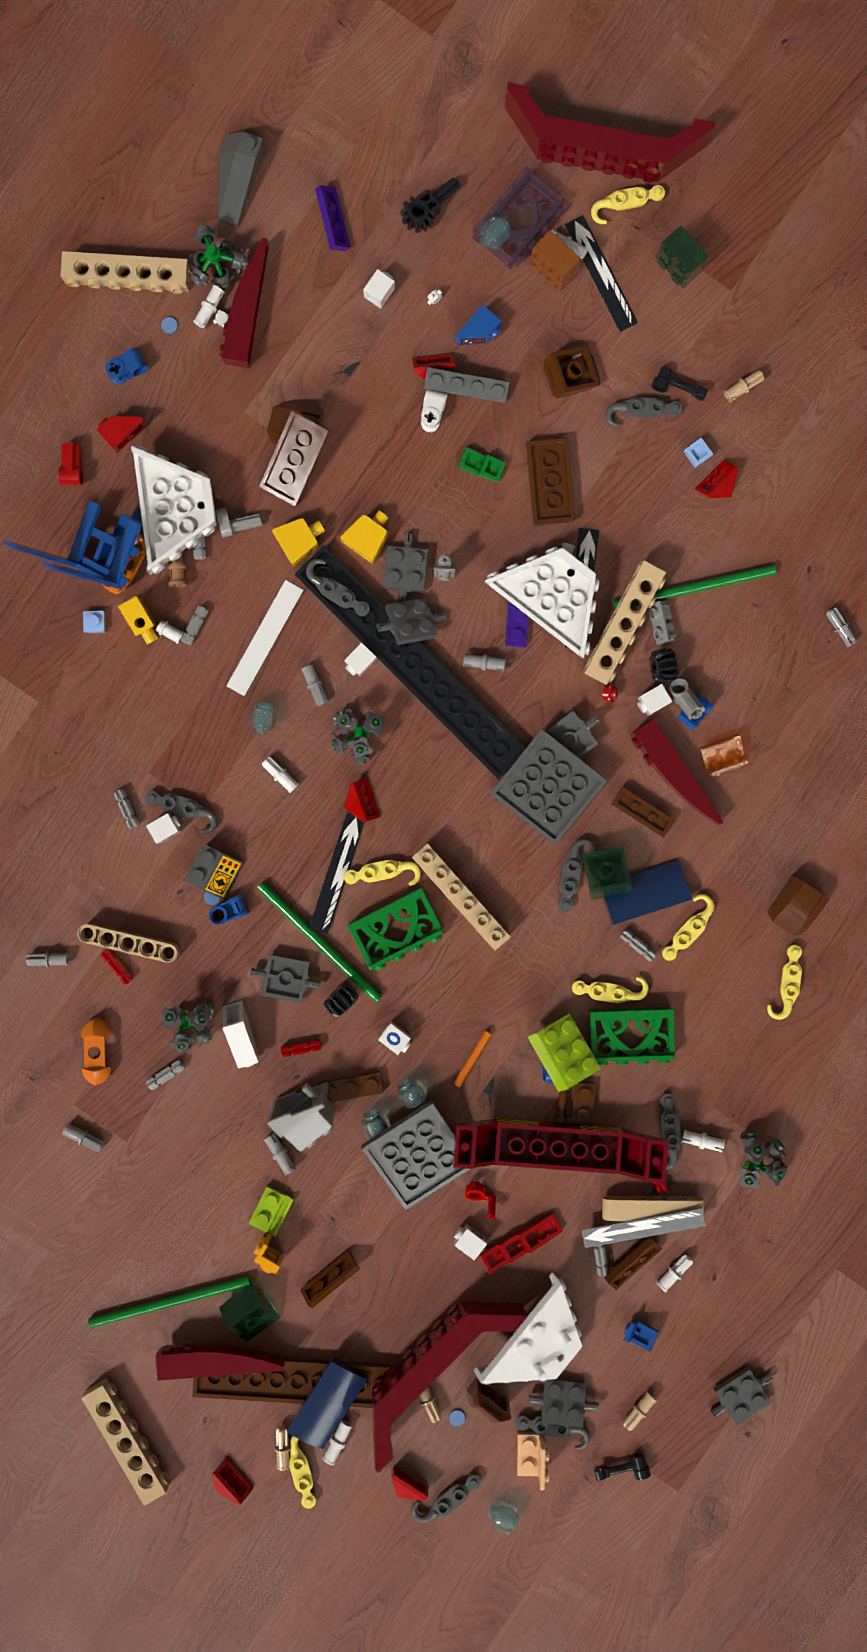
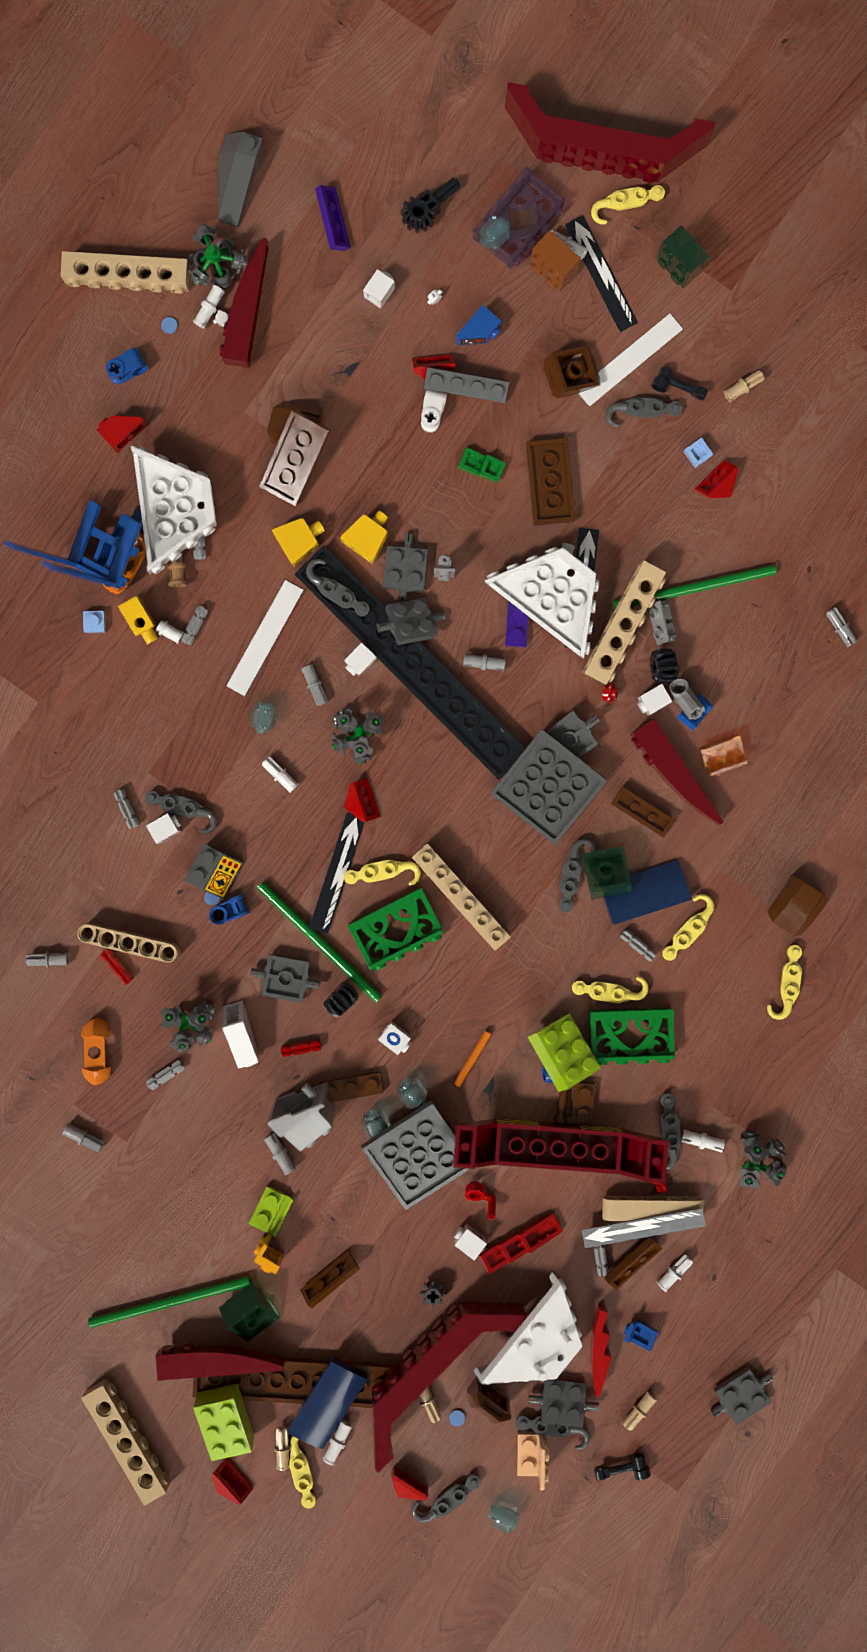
(70, 470): red piece -> none
(224, 1422): none -> lime brick
(228, 526): light grey piece -> none
(427, 1293): none -> dark grey gear
(599, 1355): none -> red slope
(633, 357): none -> white sticker

